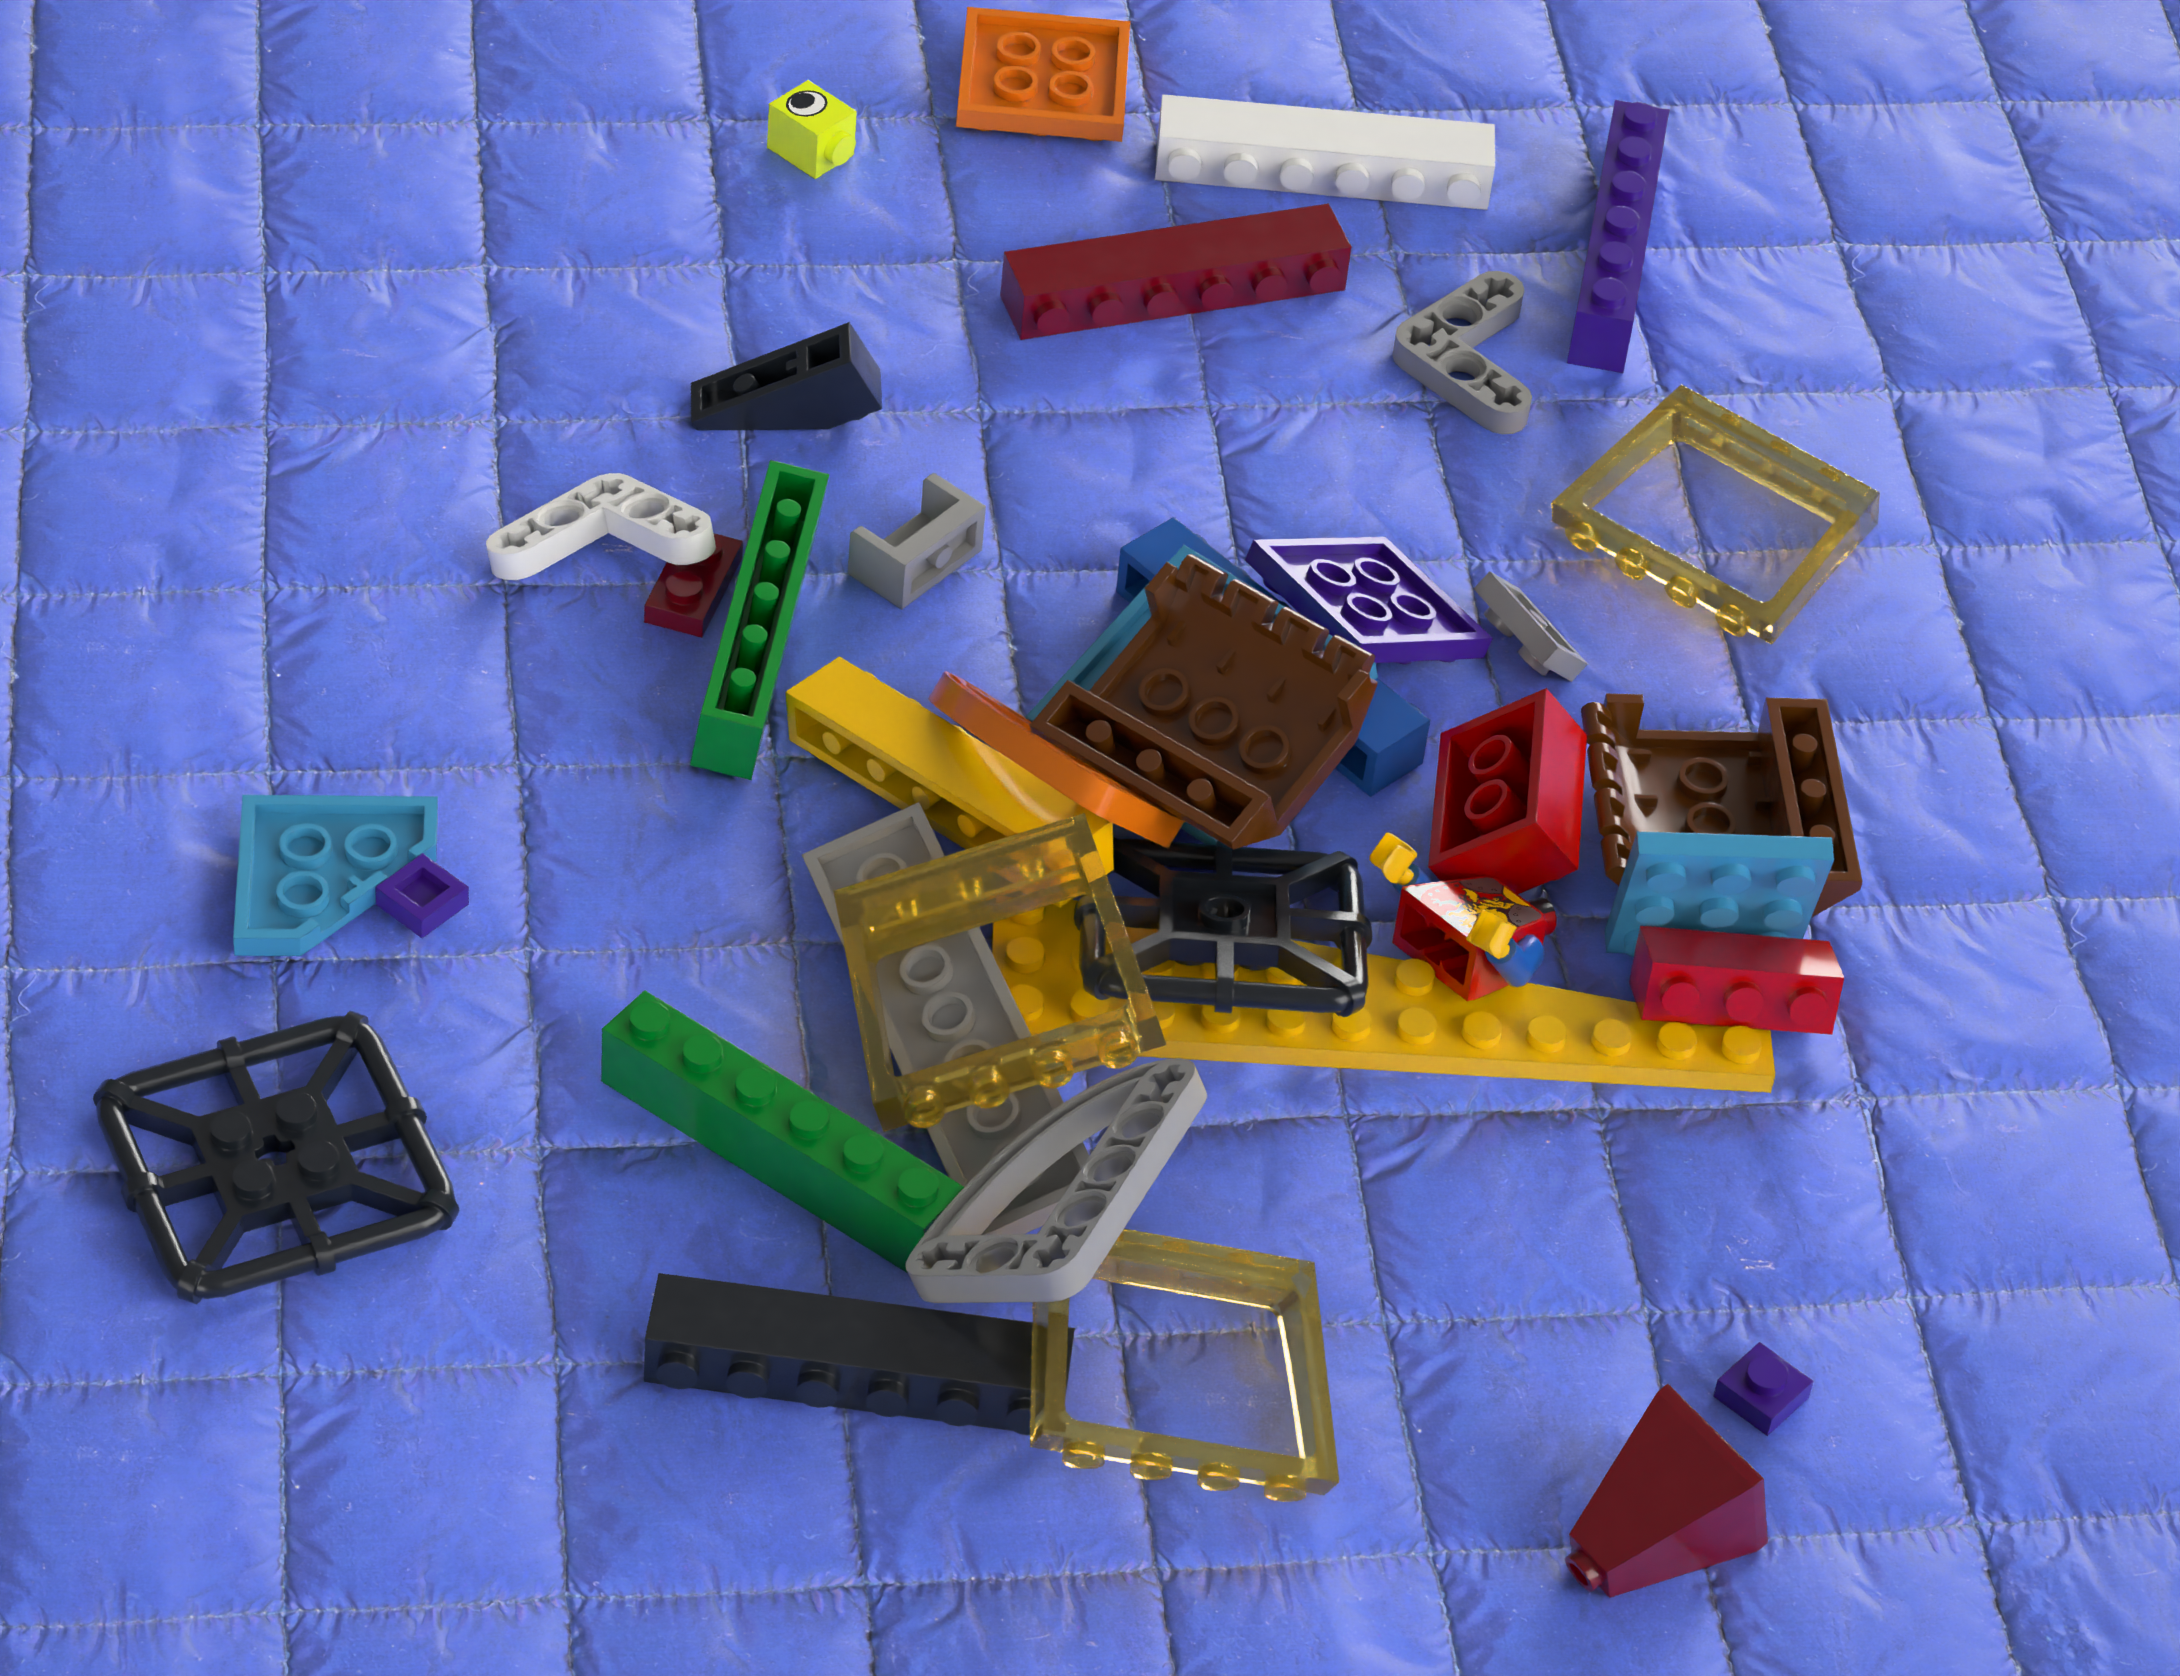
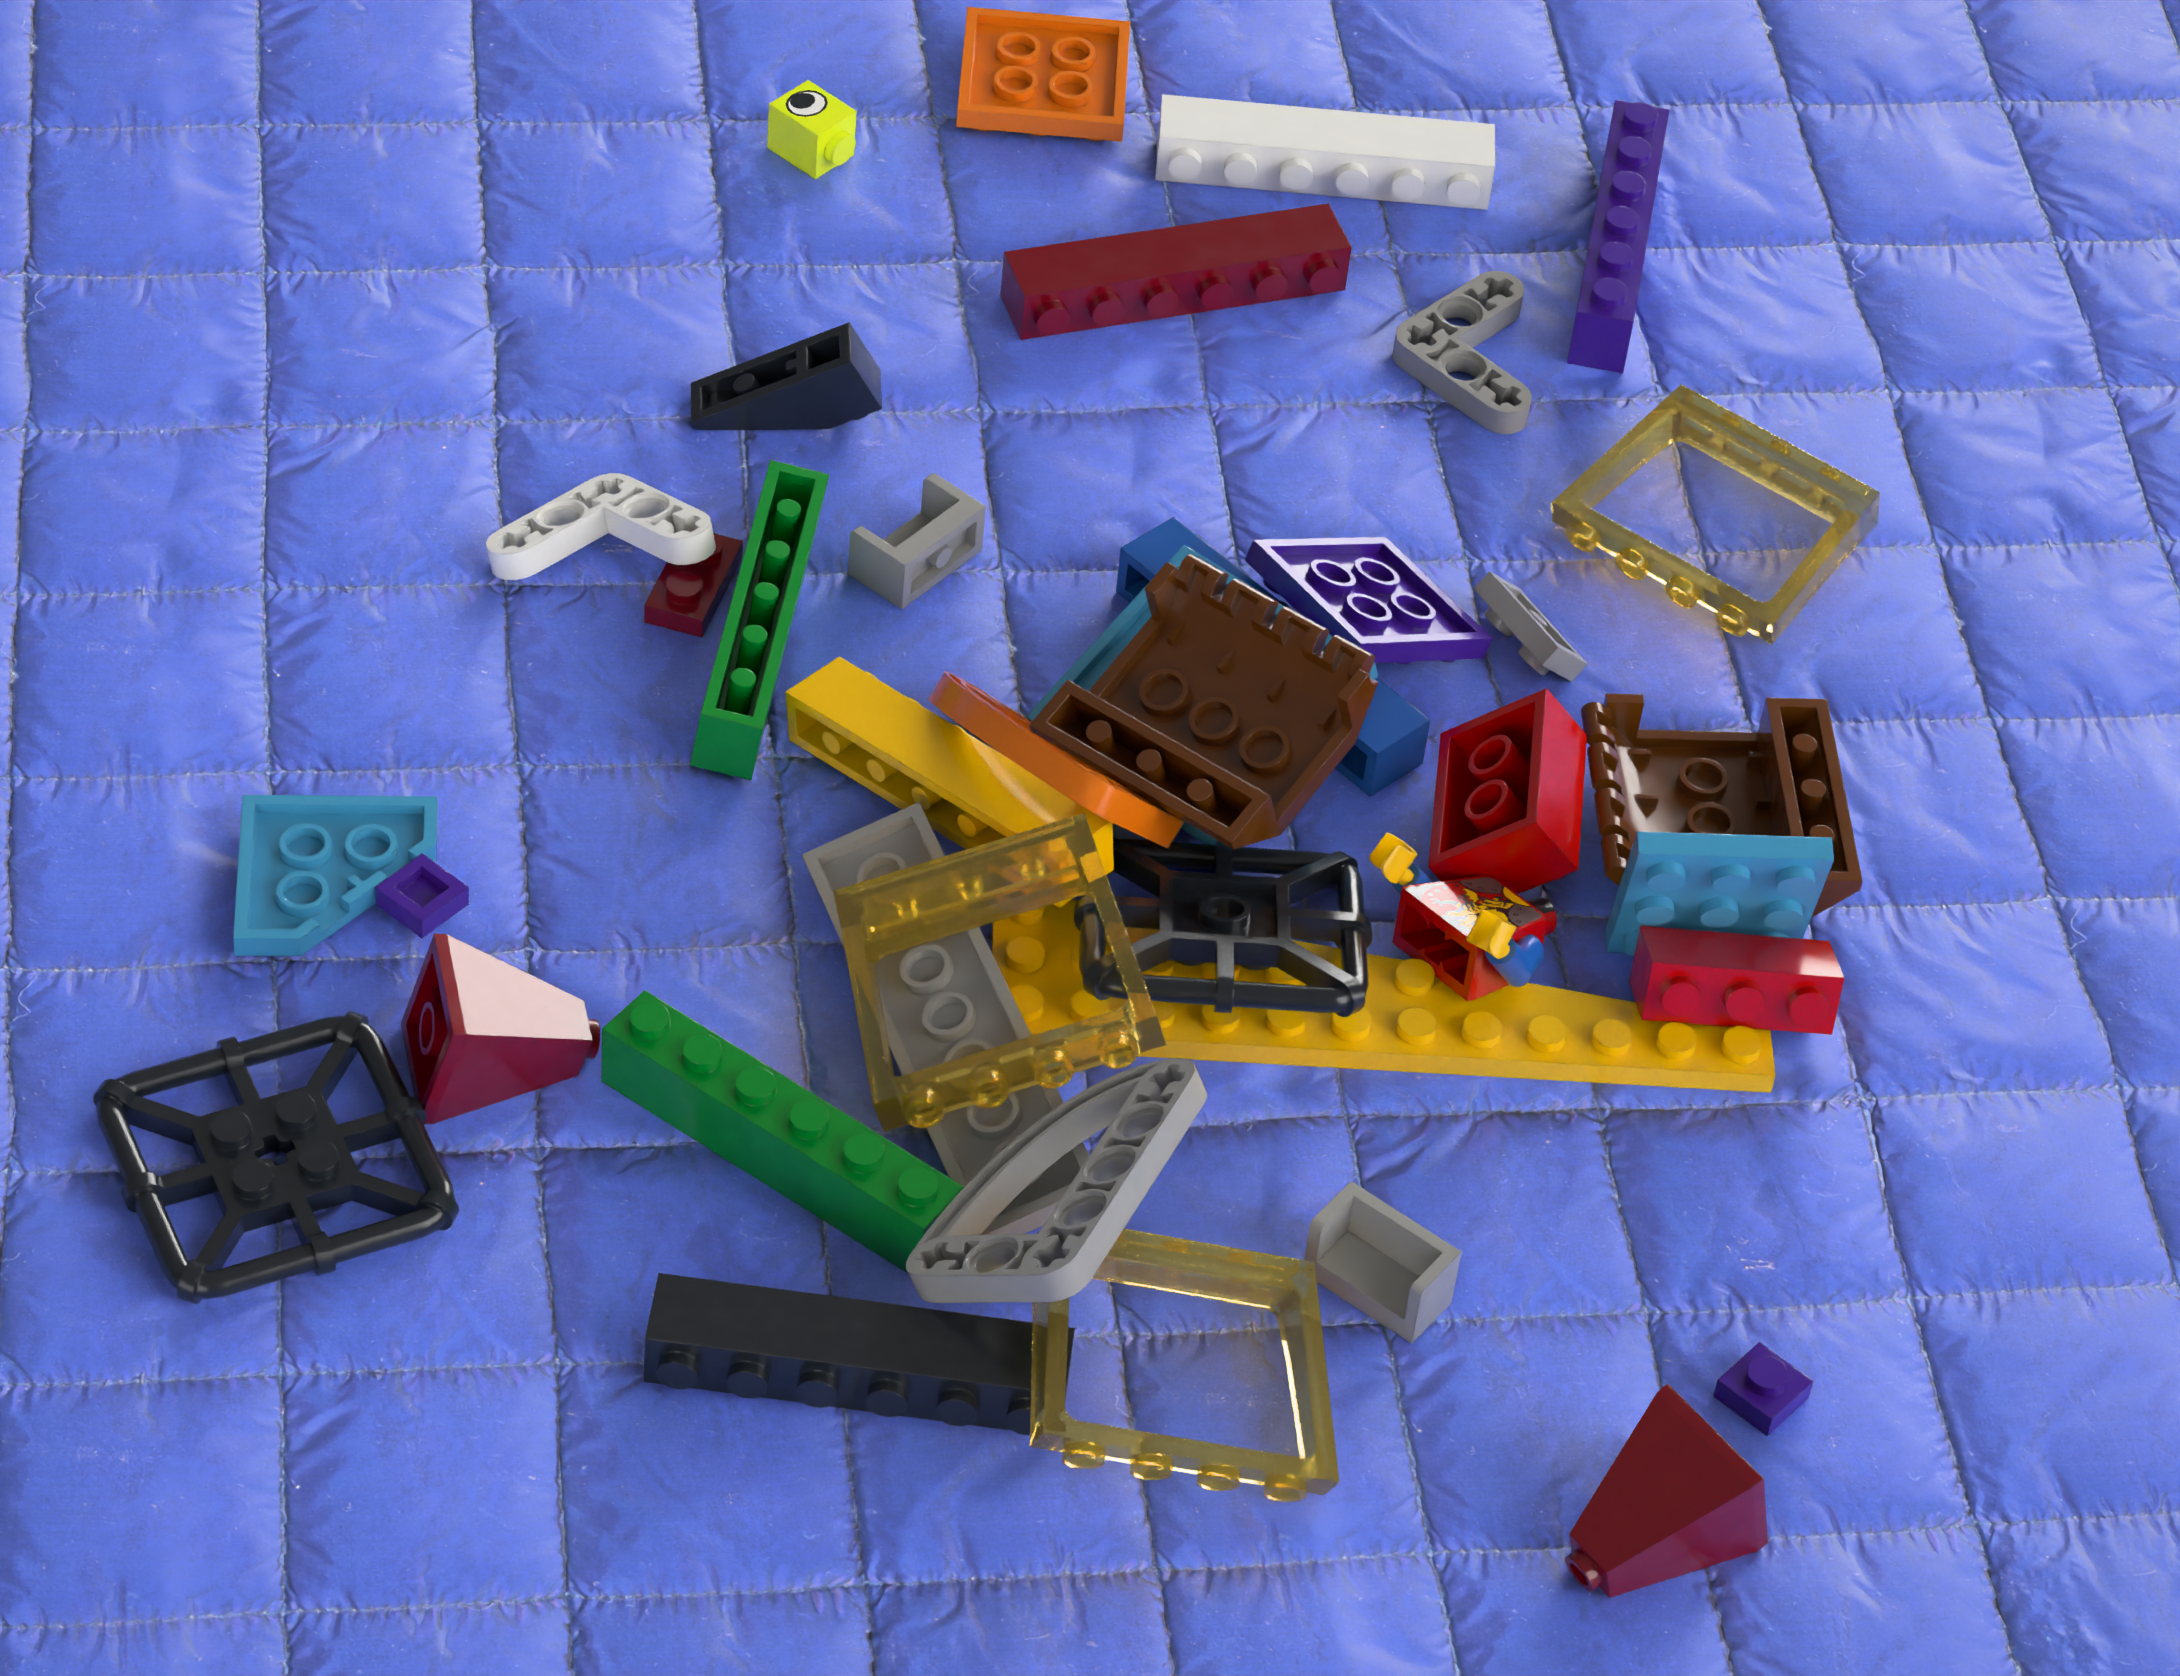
(488, 1031): none -> dark red slope
(1382, 1261): none -> light grey panel

